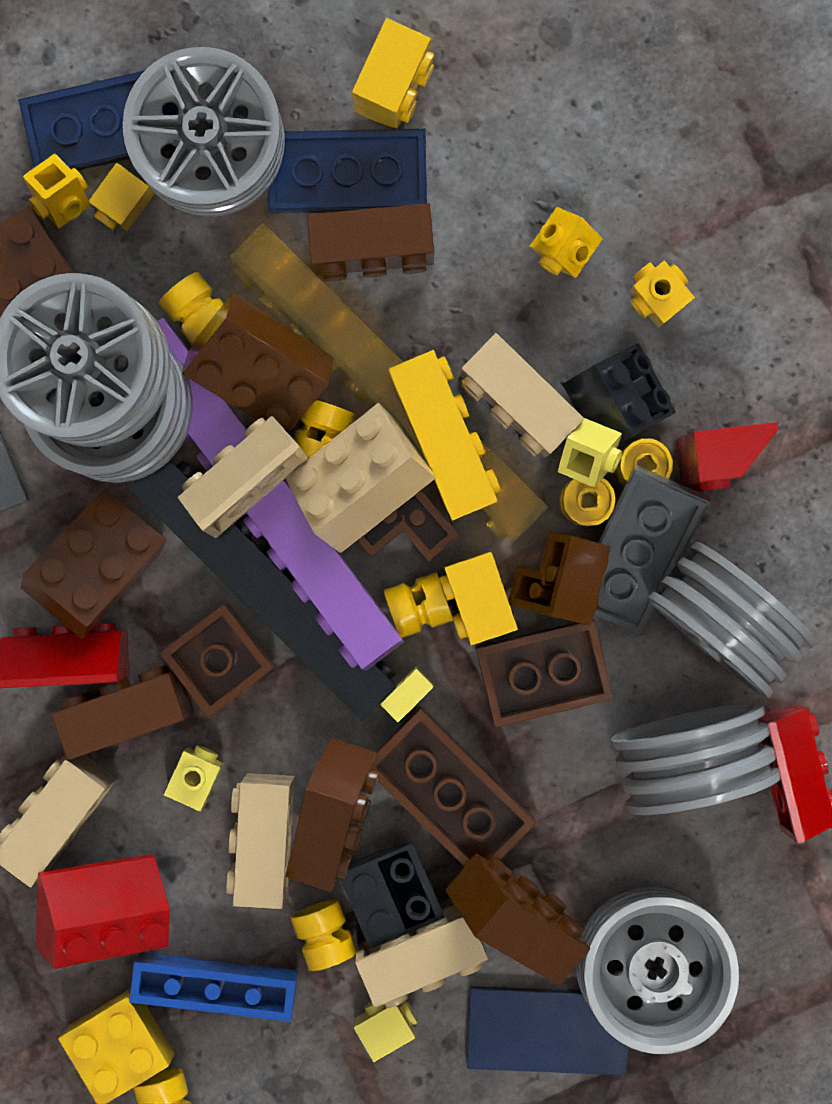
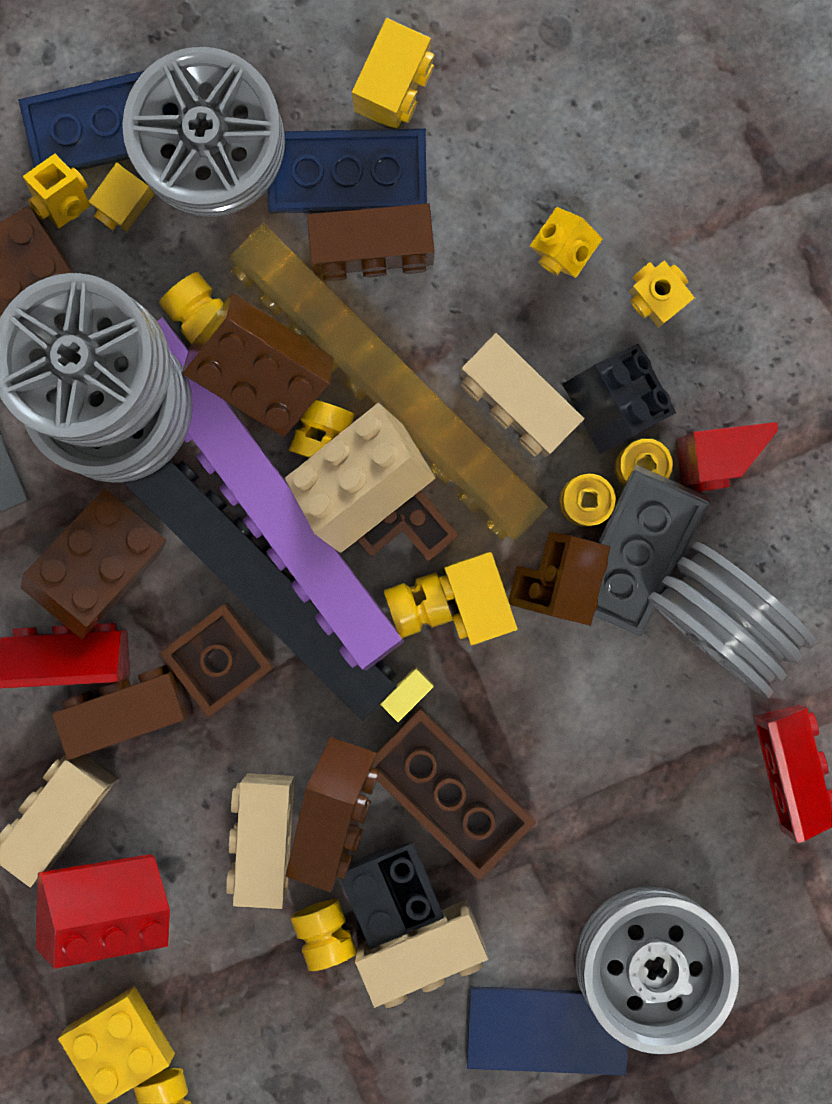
(194, 777): light yellow brick -> none
(214, 986): blue brick -> none
(241, 476): tan slope -> none
(385, 1029): light yellow brick -> none
(442, 434): yellow brick -> none
(518, 918): reddish brown brick -> none
(544, 673): reddish brown brick -> none
(590, 453): light yellow brick -> none
(695, 759): light grey wheel -> none

